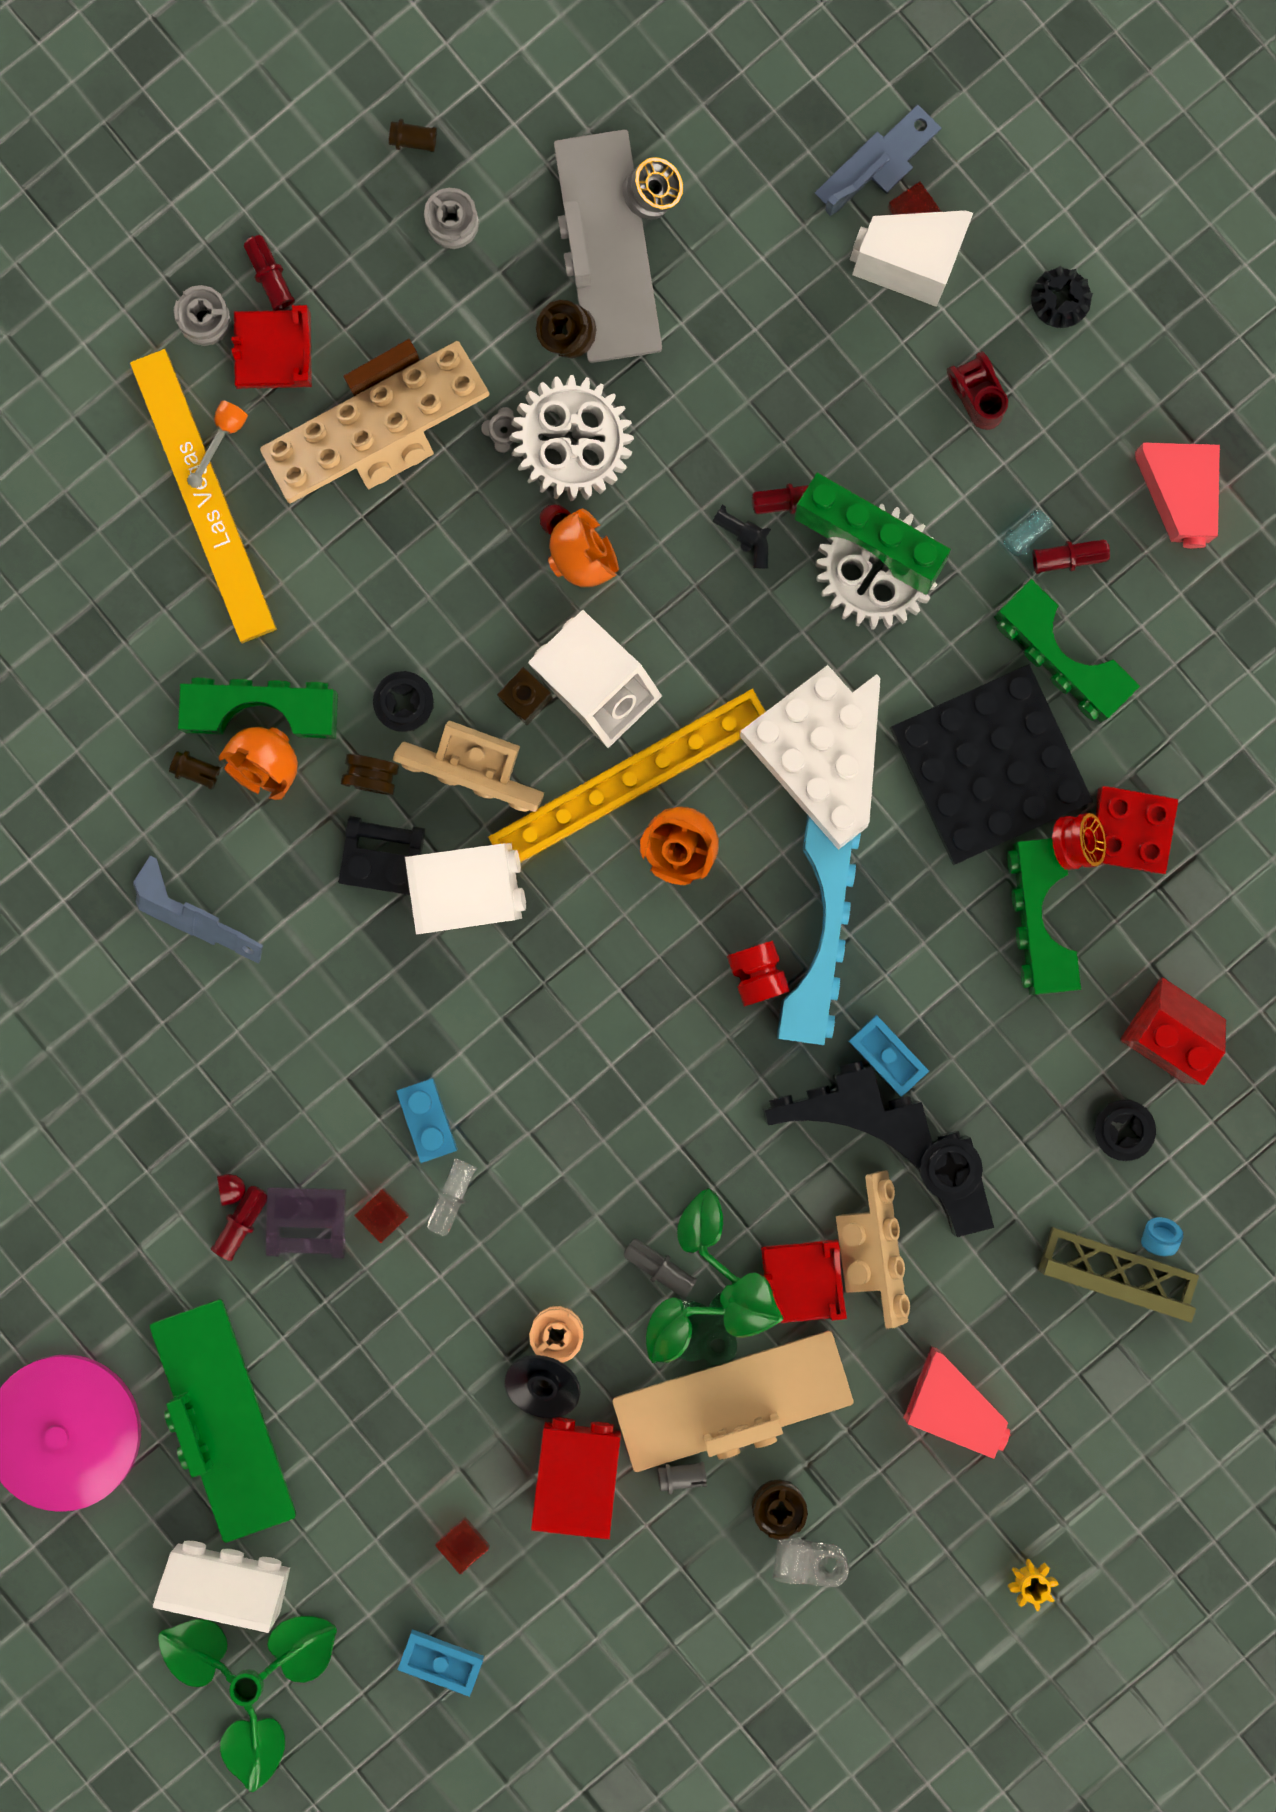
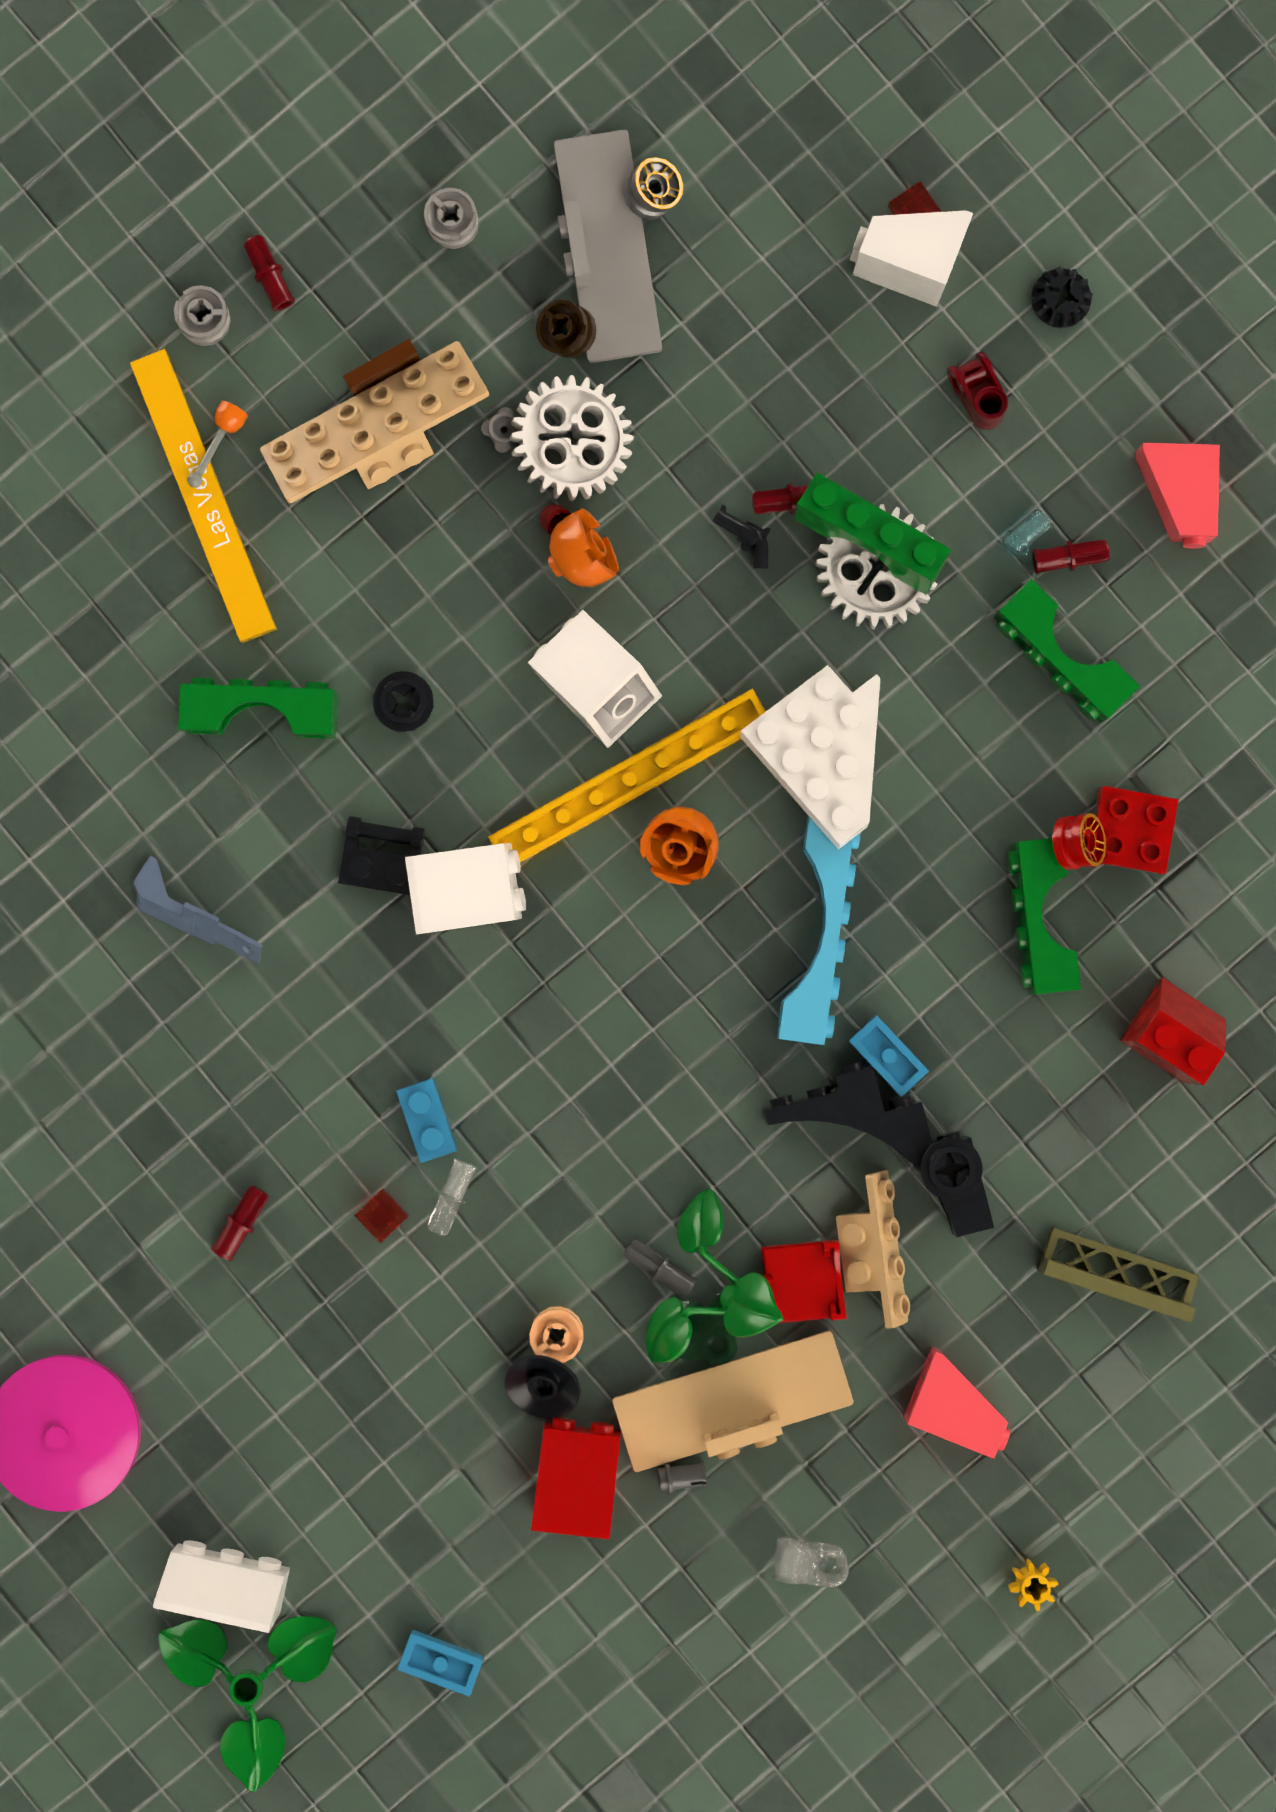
(194, 769): dark brown pin -> none
(220, 1421): green bracket -> none
(230, 1188): dark red hinge -> none
(261, 760): orange cylinder -> none
(272, 348): red piece -> none
(306, 1210): clear purple plate -> none
(370, 774): dark brown wheel -> none
(412, 136): dark brown pin -> none
(462, 1545): clear red plate -> none
(472, 761): tan bracket -> none
(525, 696): dark brown brick -> none
(758, 973): red wheel -> none
(768, 1498): dark brown wheel -> none
(879, 159): sand blue piece -> none
(991, 764): black plate -> none
(1142, 1126): black gear -> none
(1162, 1237): dark azure tile -> none

